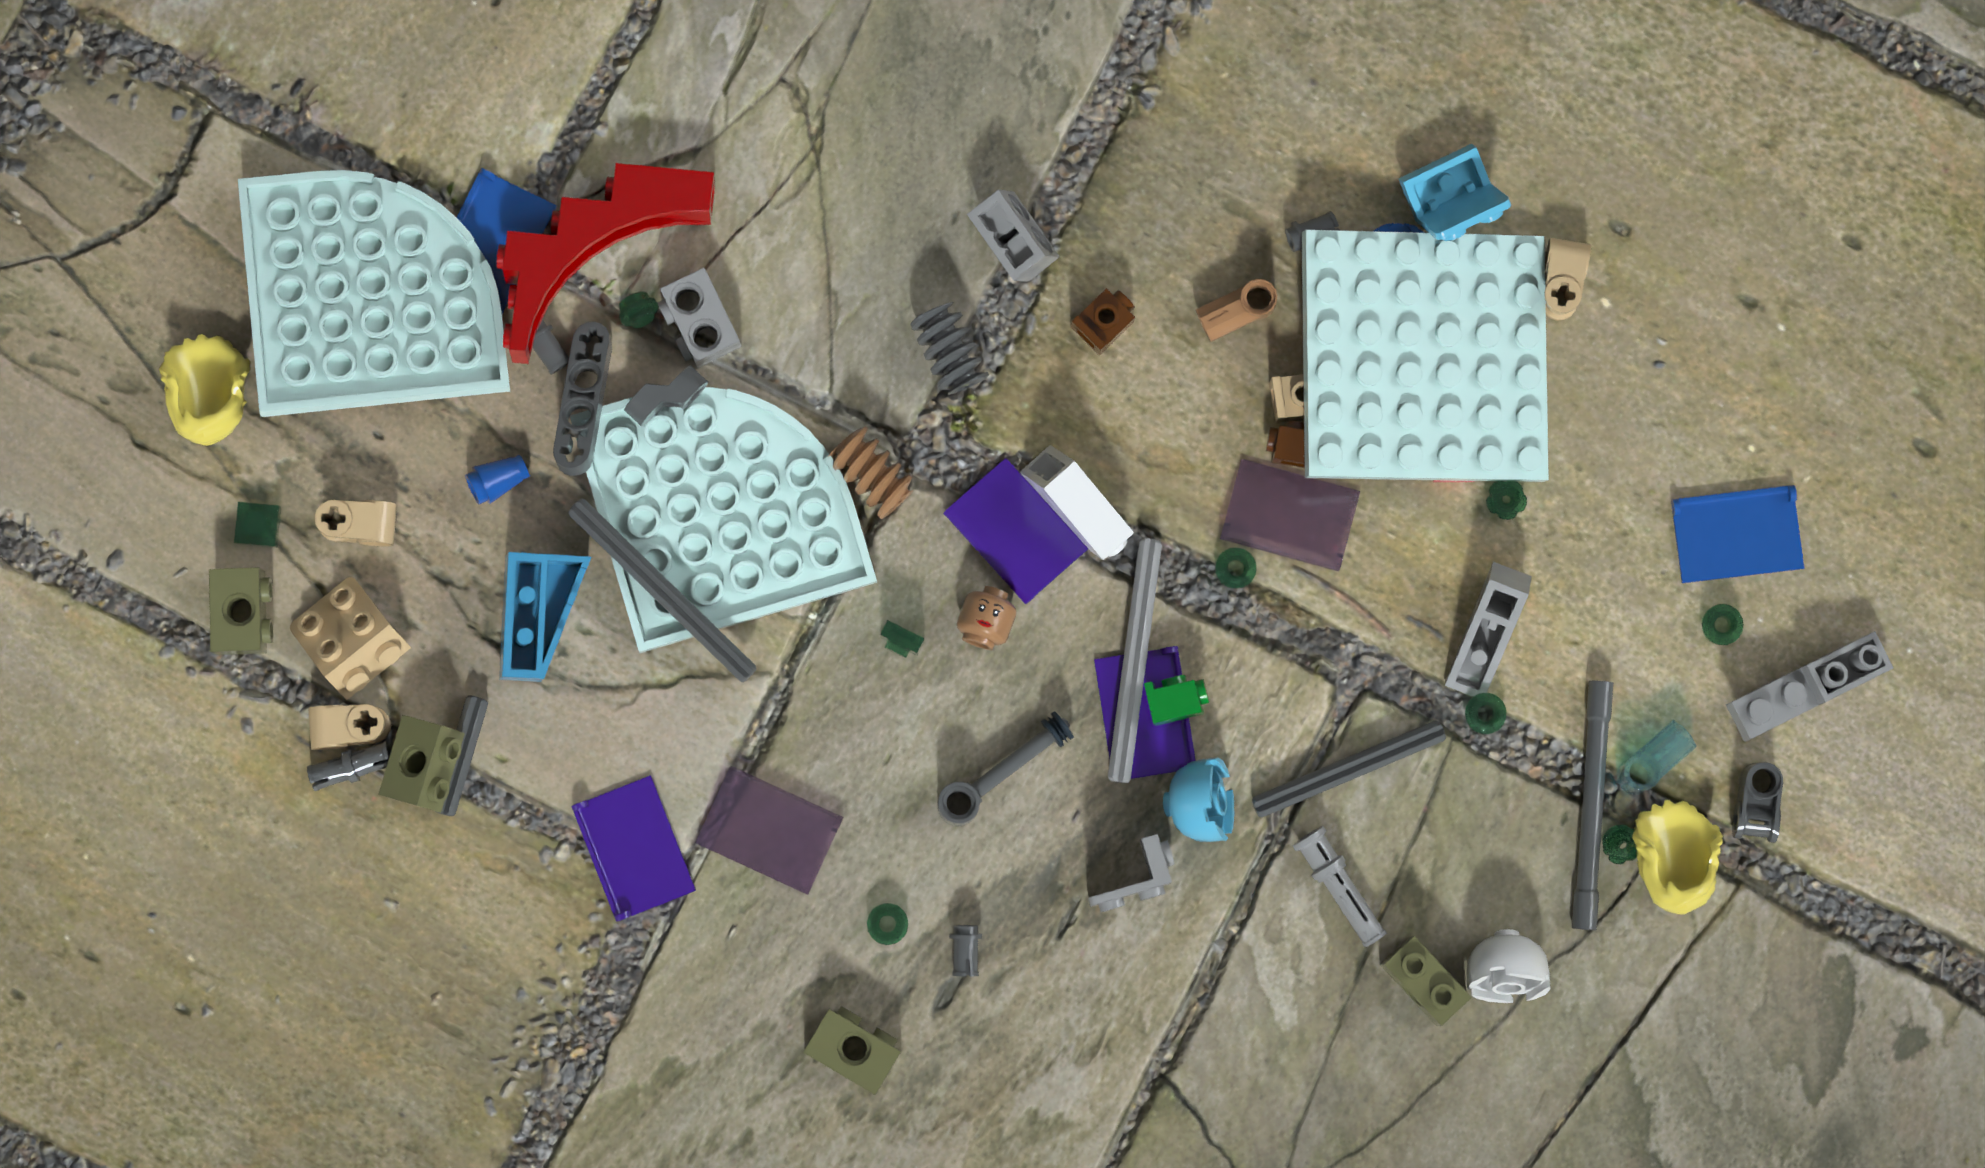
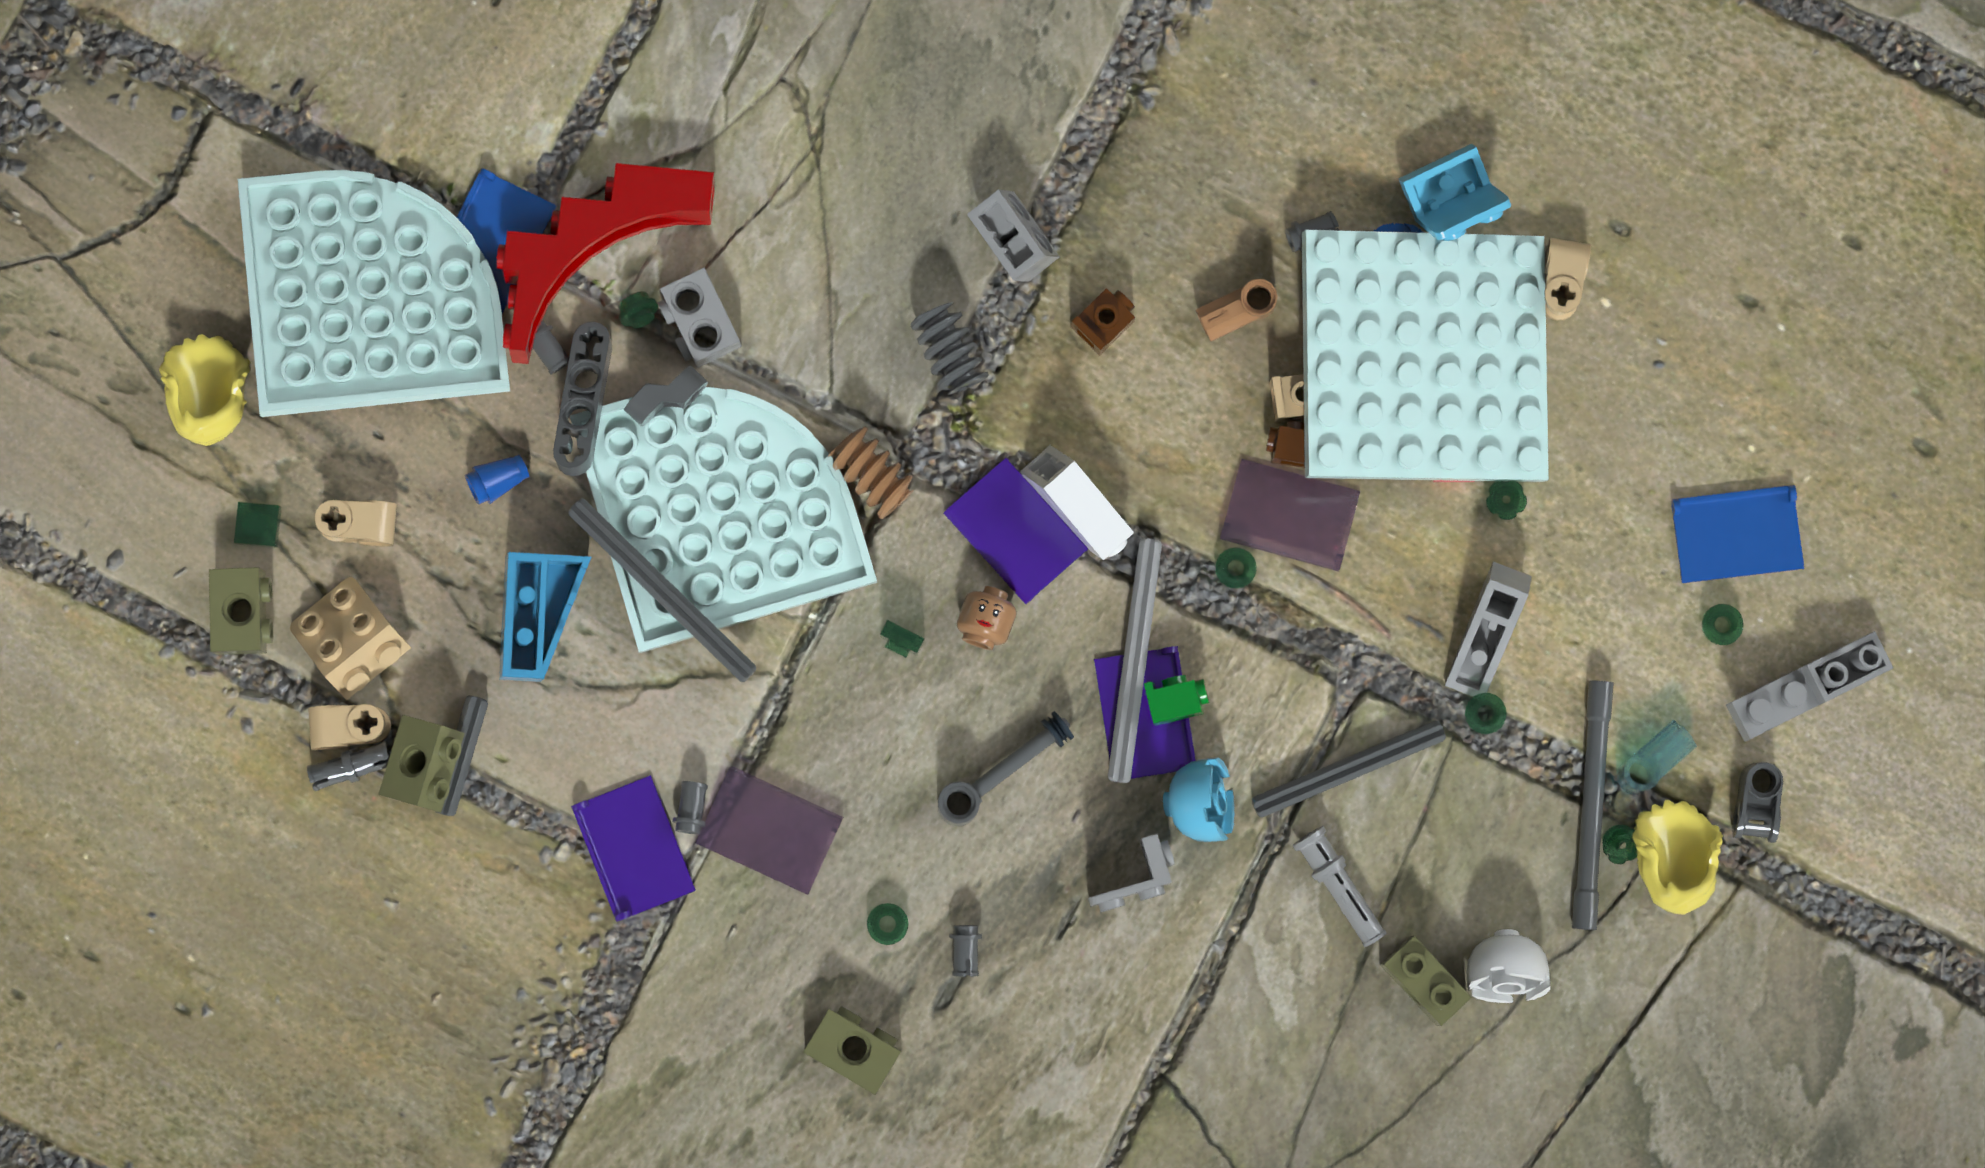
(691, 808): none -> dark grey pin

